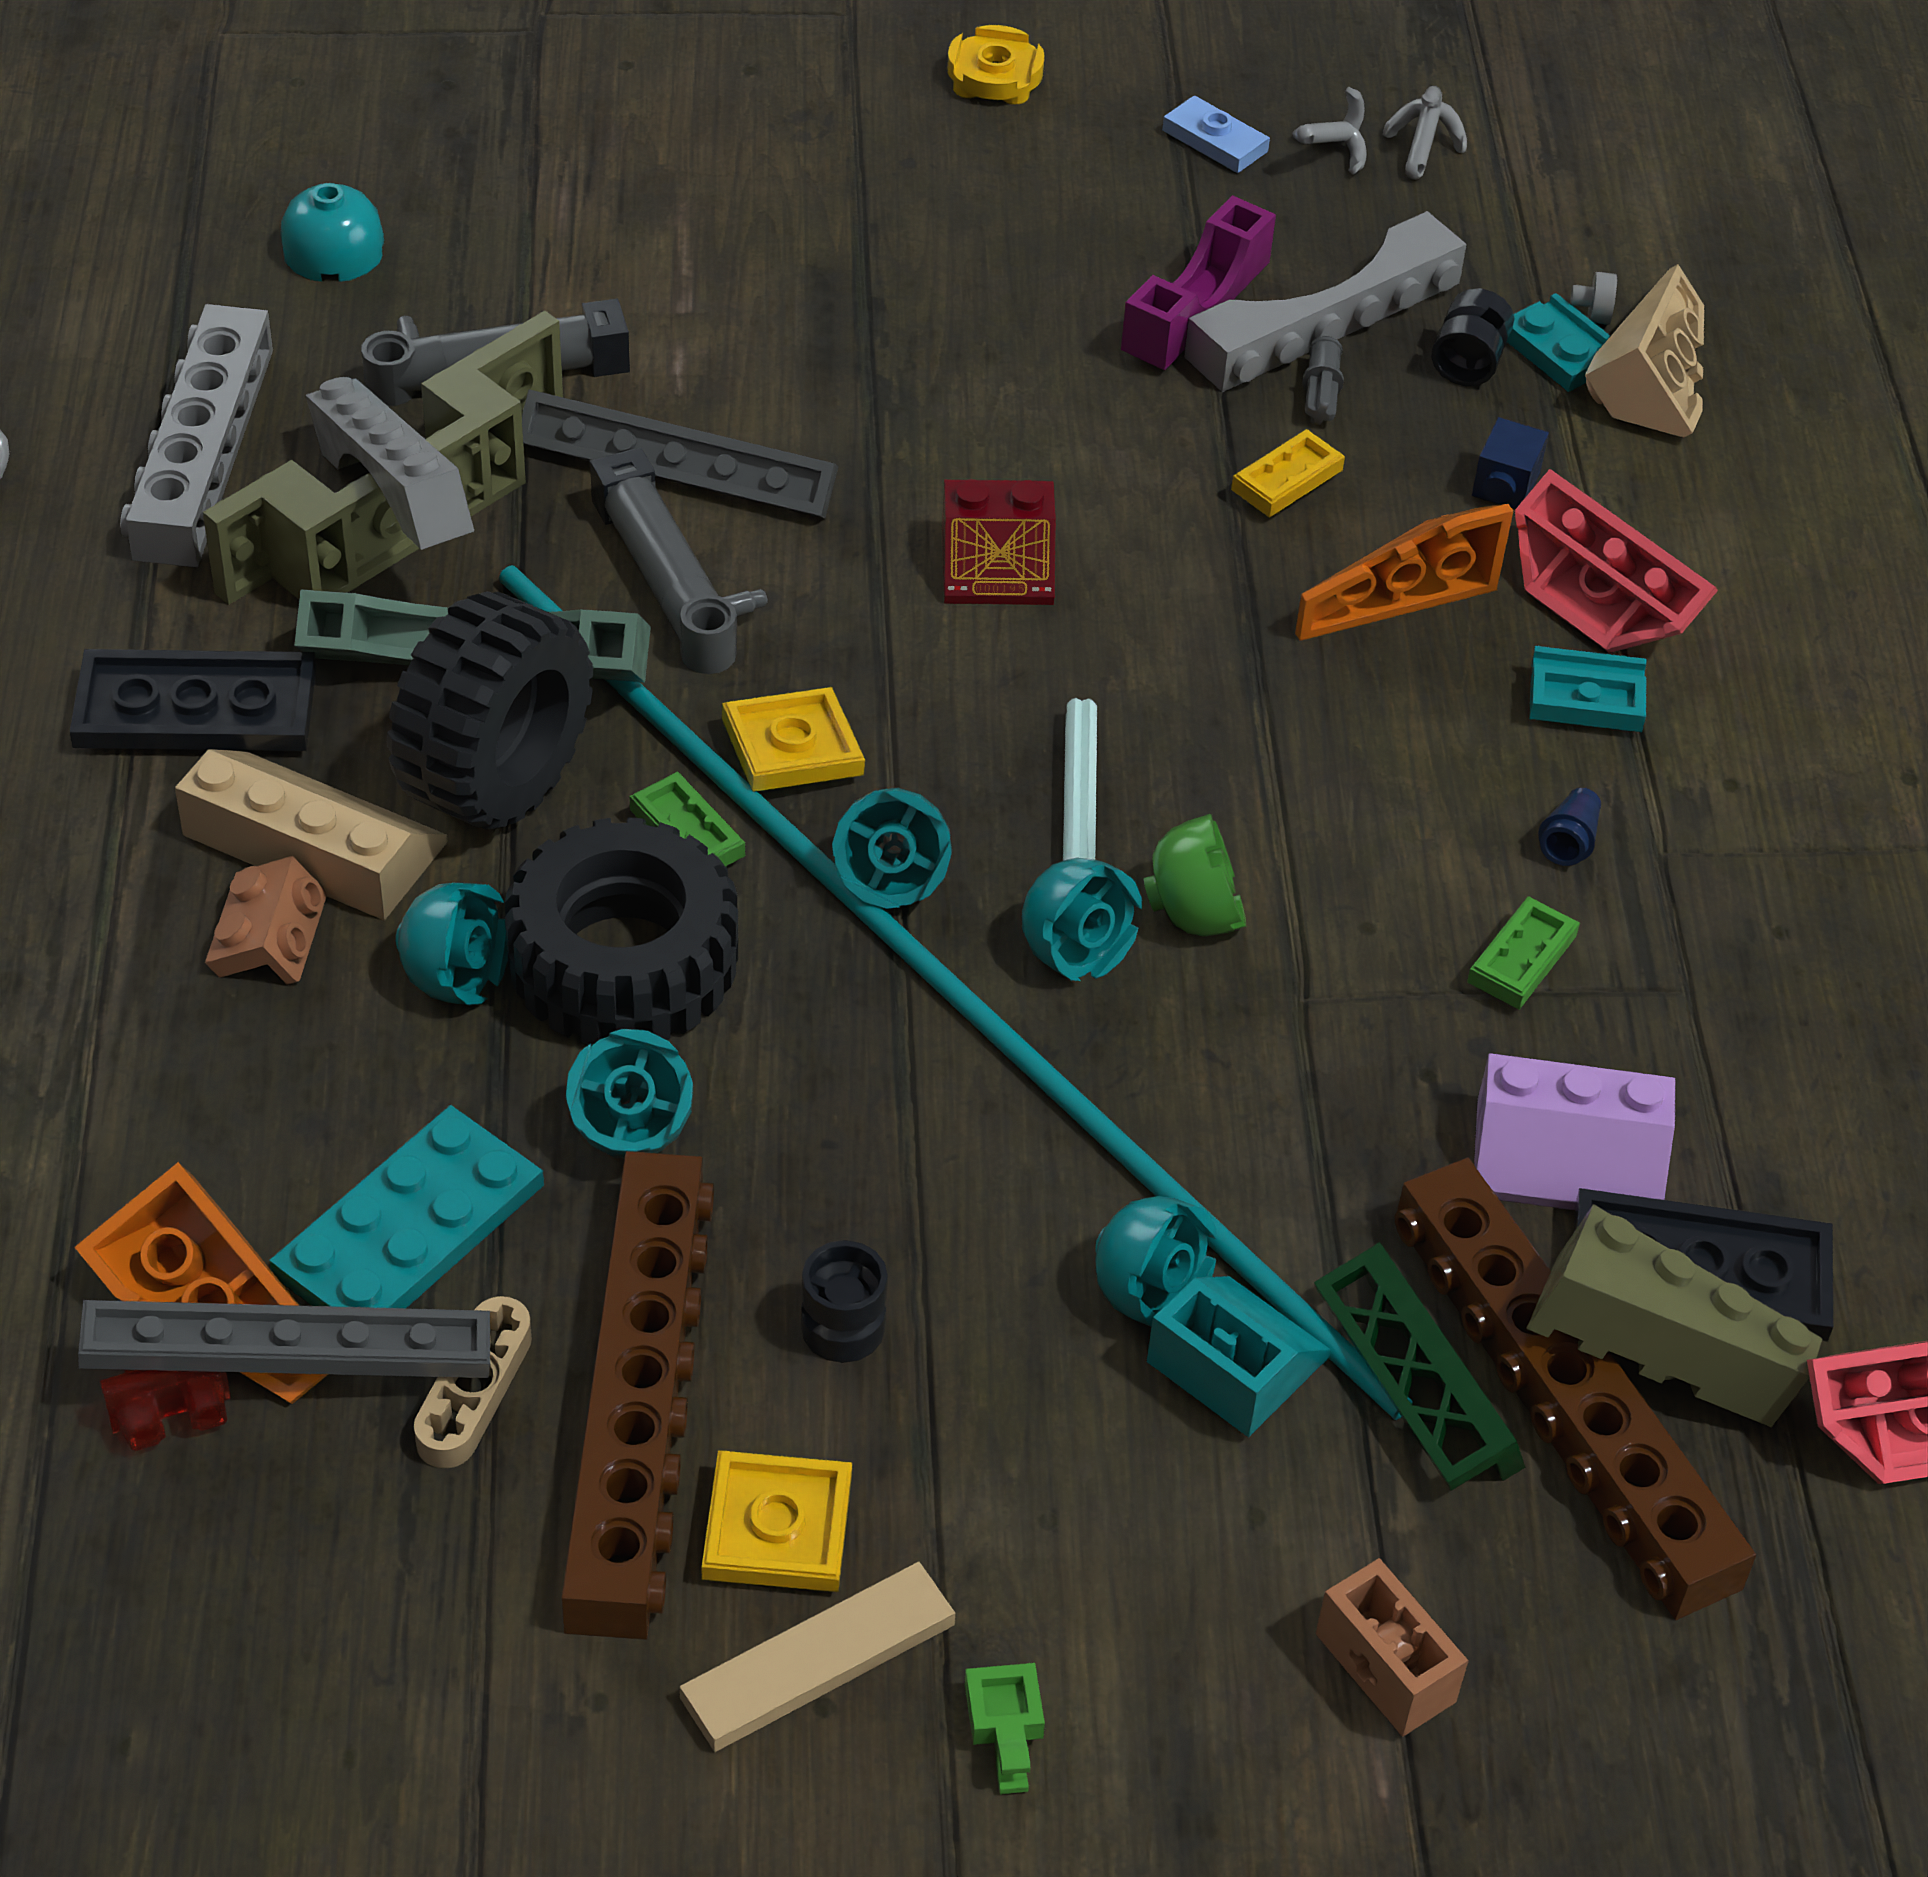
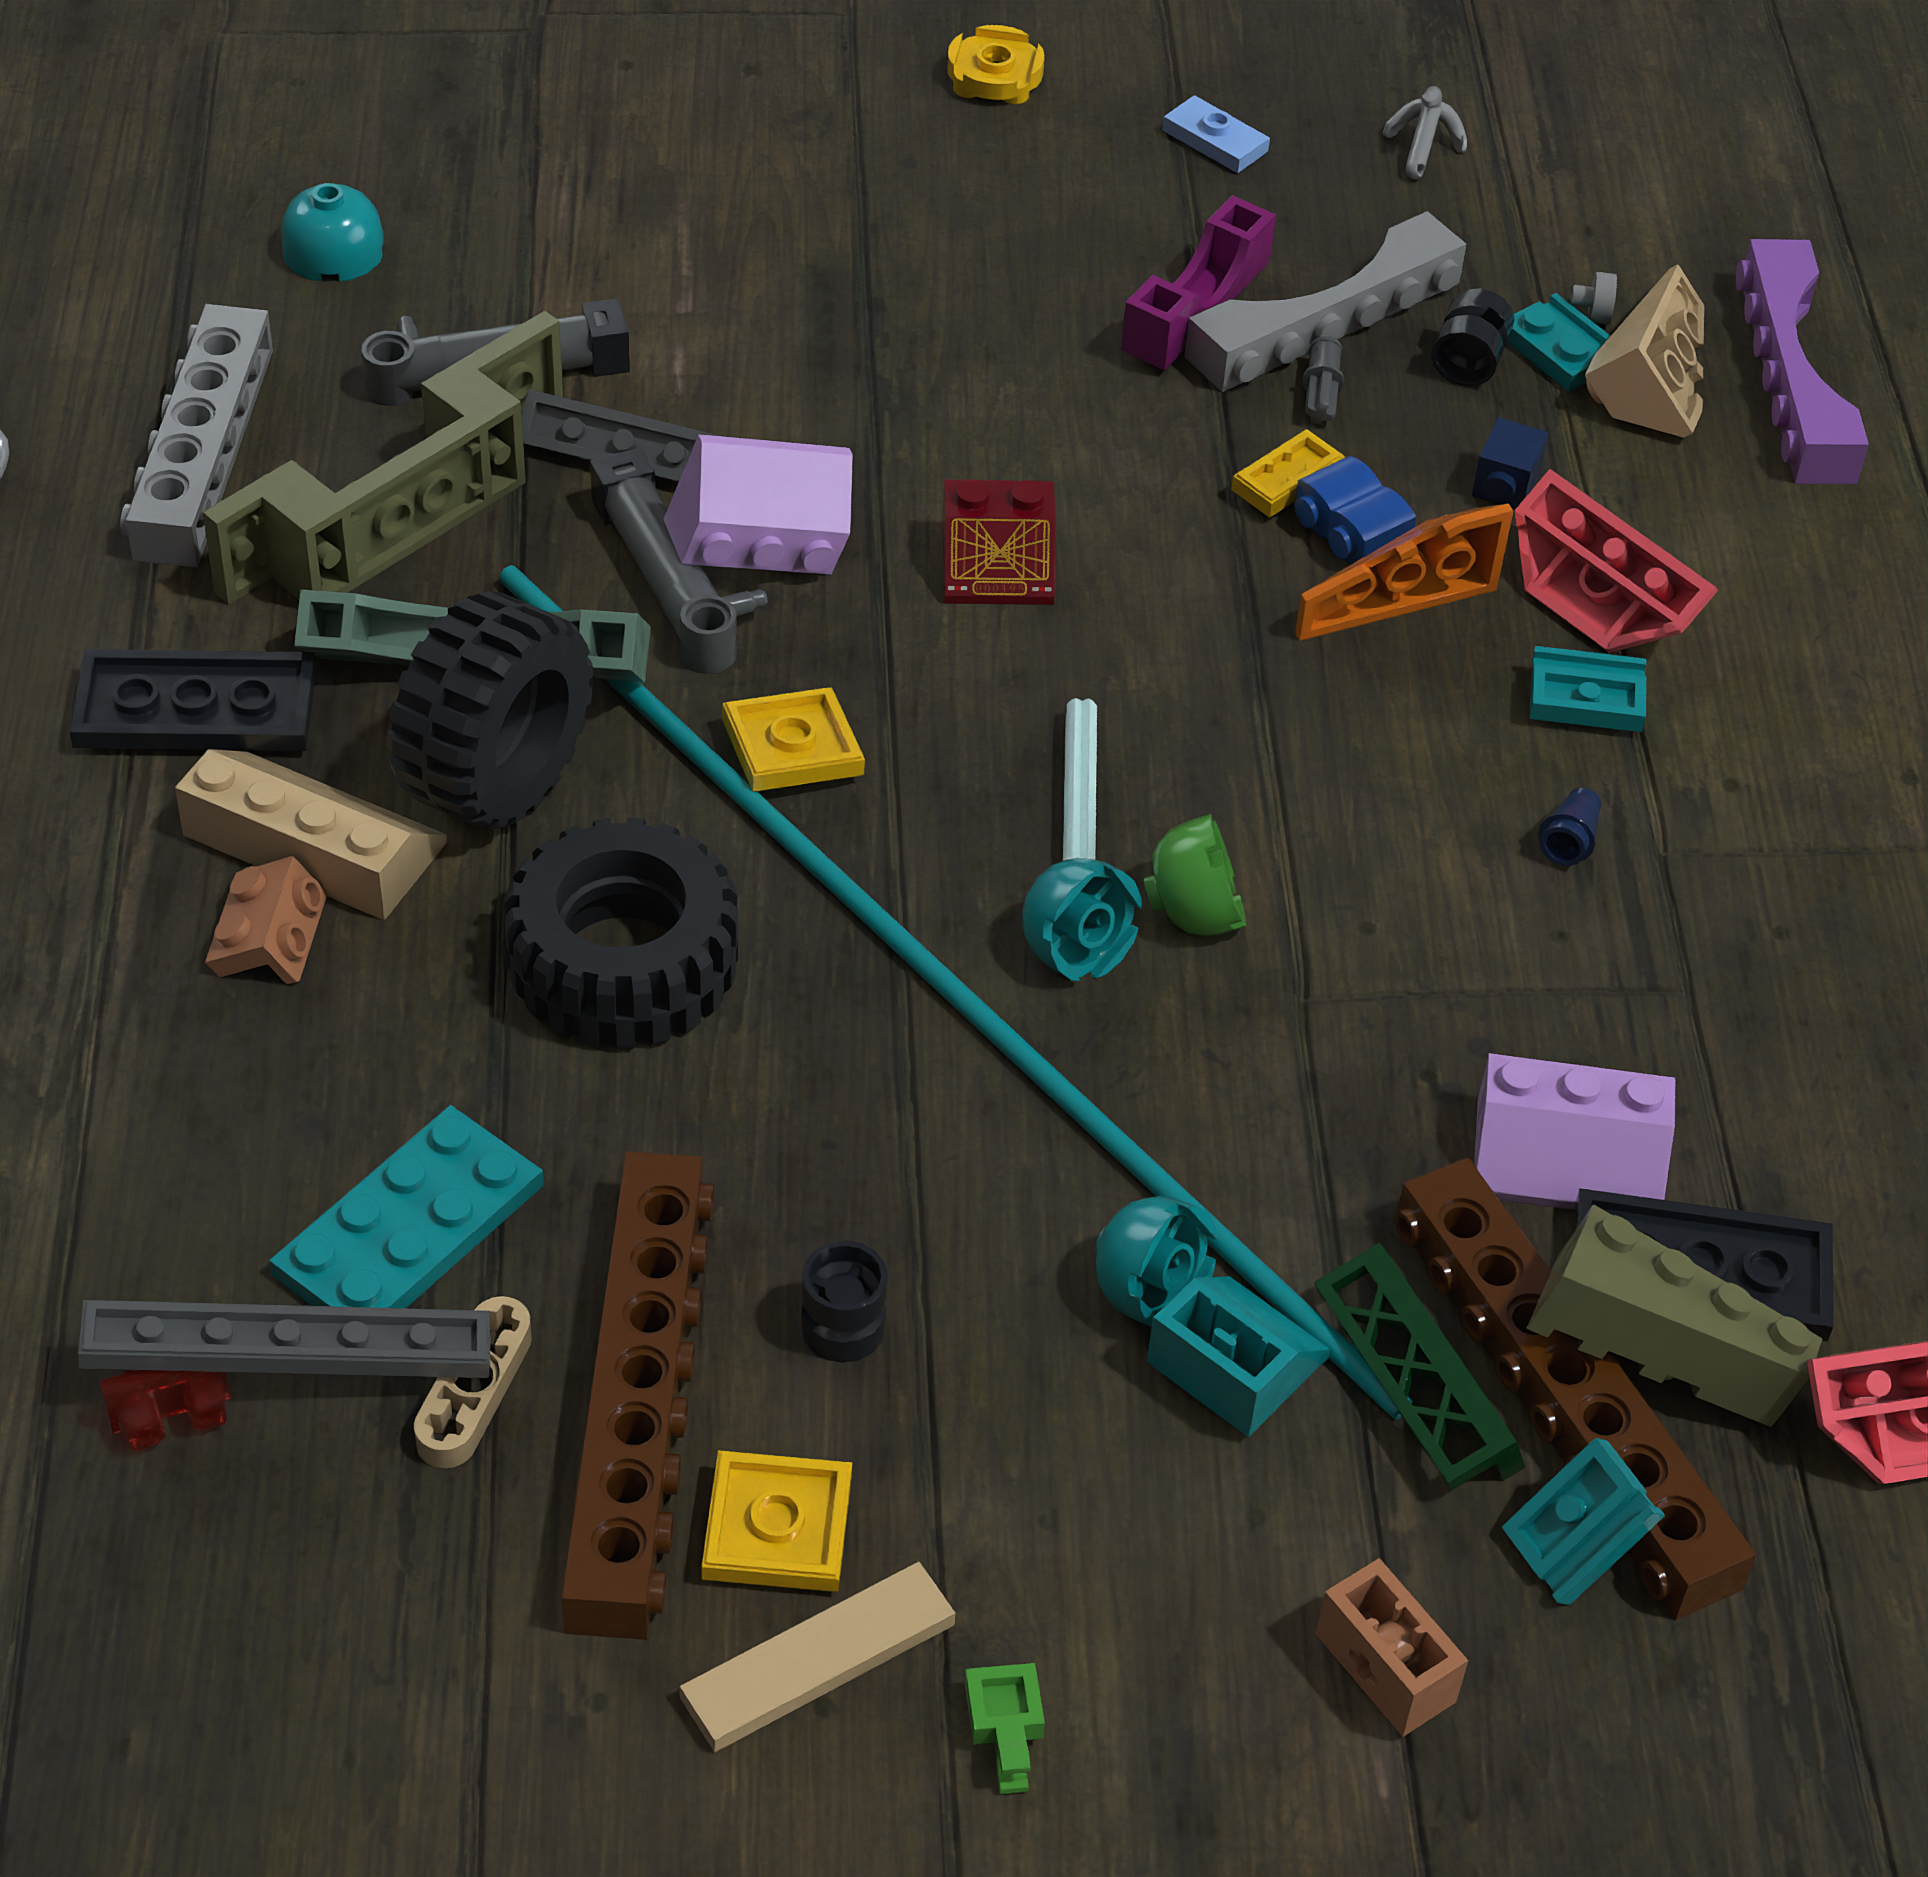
(185, 1249): orange wedge -> none
(411, 473): light grey arch -> none
(454, 942): teal cylinder -> none
(632, 1068): teal cylinder -> none
(681, 806): bright green plate -> none
(762, 505): none -> lavender slope
(886, 875): teal cylinder -> none
(1340, 131): light grey piece -> none
(1351, 509): none -> blue brick
(1523, 952): bright green plate -> none
(1583, 1521): none -> teal plate
(1818, 427): none -> medium lavender arch

